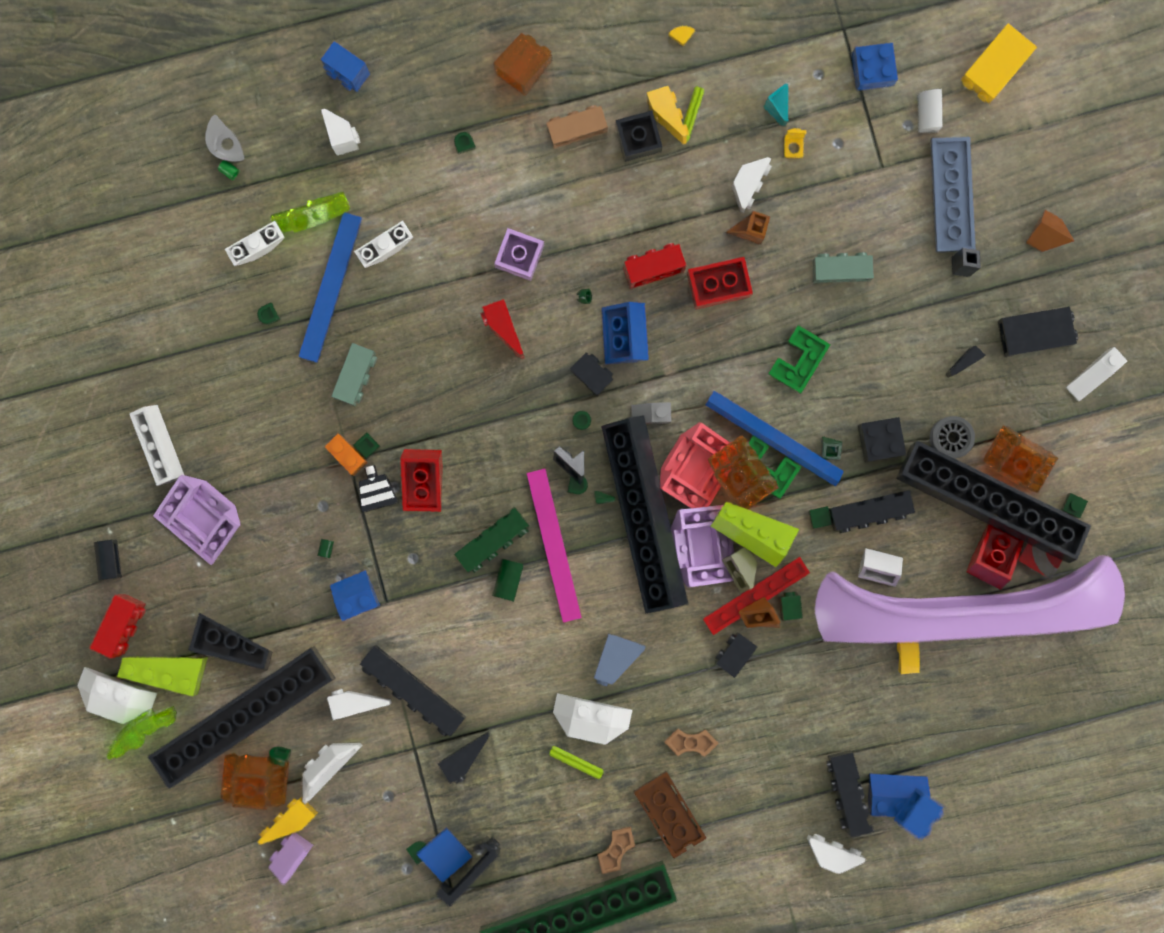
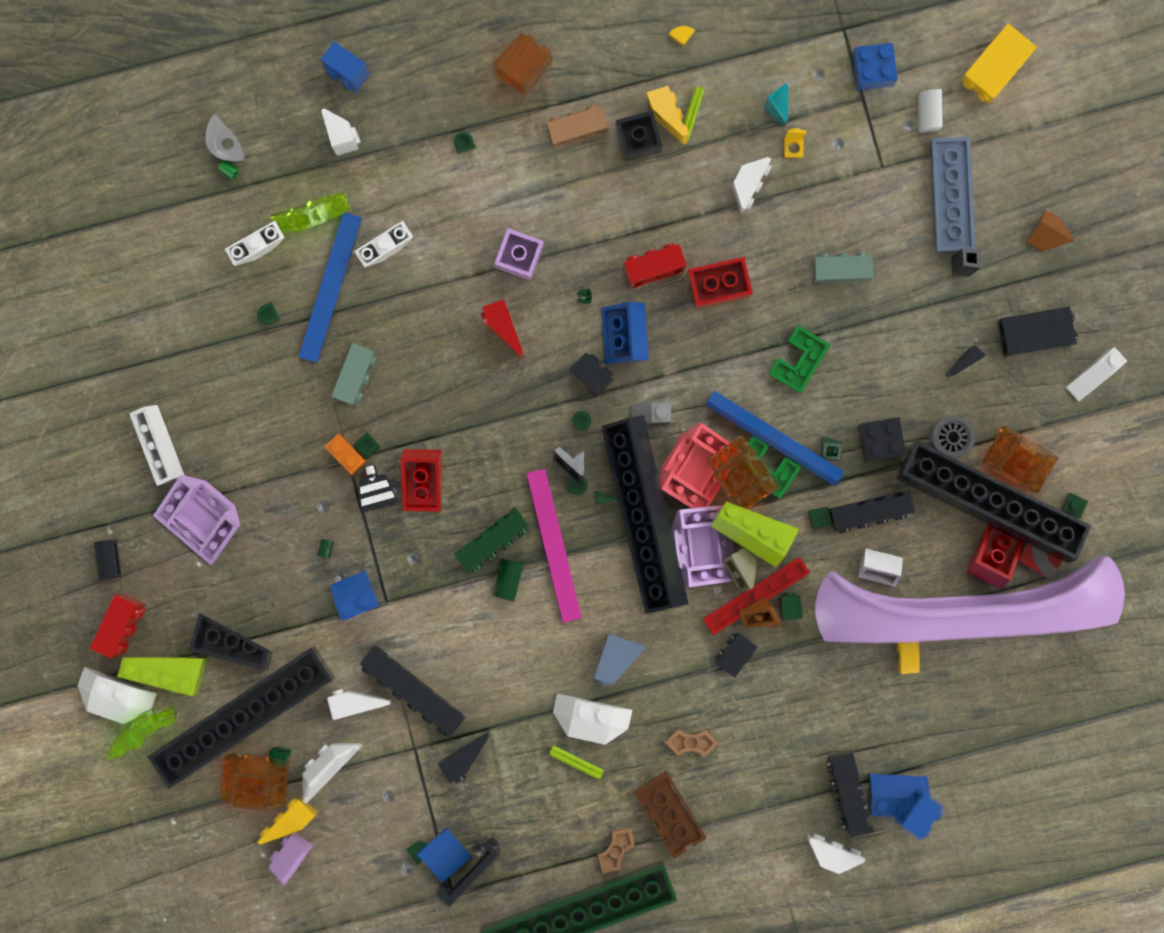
(751, 228): dark orange slope -> none

